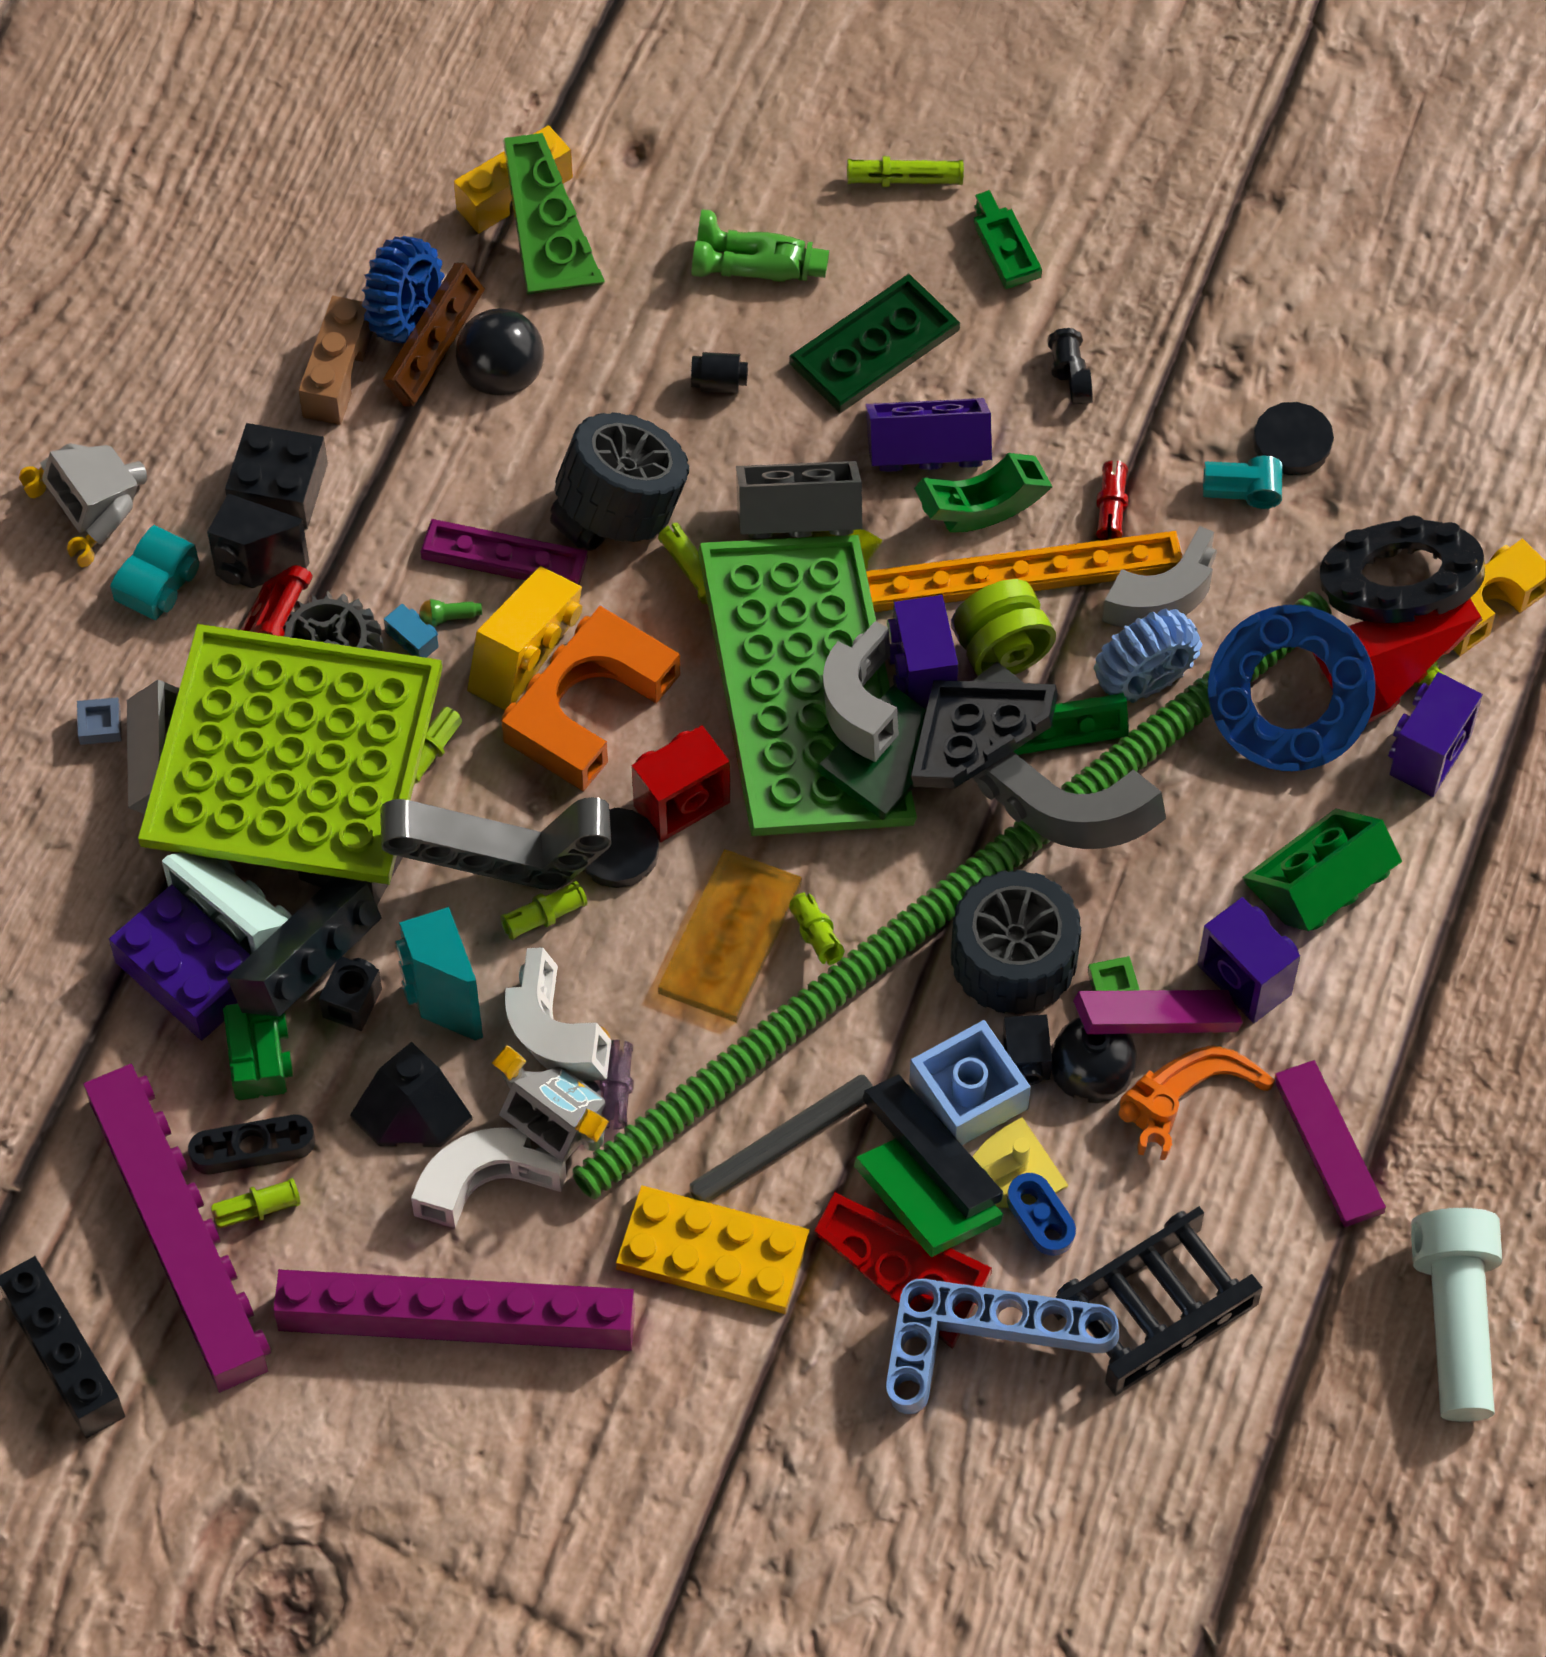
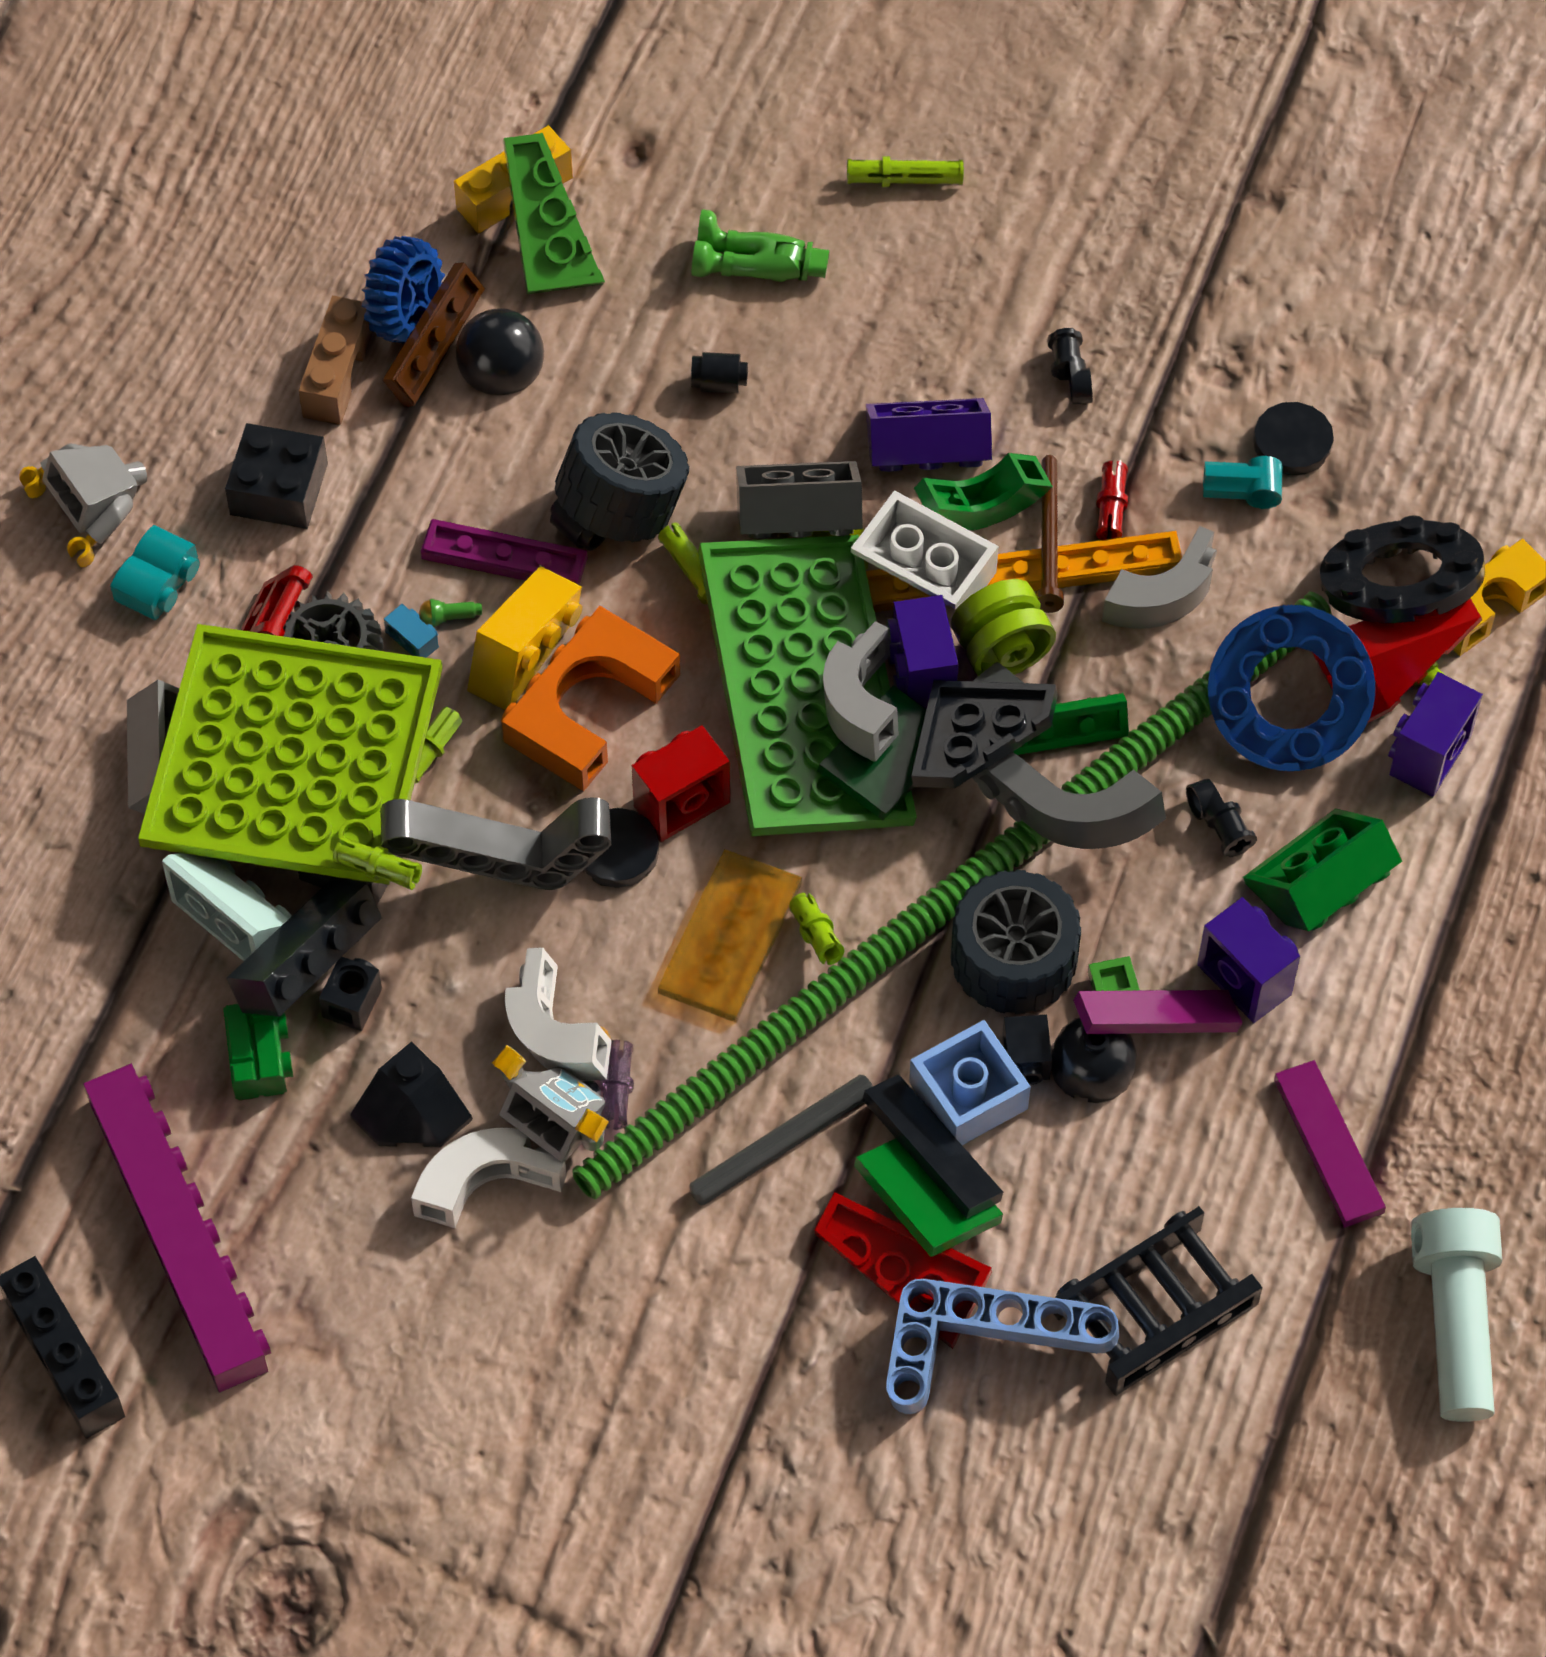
(99, 721): sand blue plate -> none
(180, 960): dark purple brick -> none
(236, 1133): black beam -> none
(254, 542): black slope -> none
(255, 1204): lime axle -> none
(377, 863): none -> lime pin
(439, 973): teal slope -> none
(454, 1310): magenta brick -> none
(543, 910): lime pin -> none
(713, 1249): yellow plate -> none
(874, 343): dark green tile -> none
(927, 550): none -> white slope
(1005, 242): green hinge -> none
(1013, 1153): light yellow shield -> none
(1043, 1215): blue plate -> none
(1050, 595): none -> reddish brown bar
(1148, 655): light blue gear -> none
(1155, 1096): orange piece -> none
(1222, 817): none -> black connector

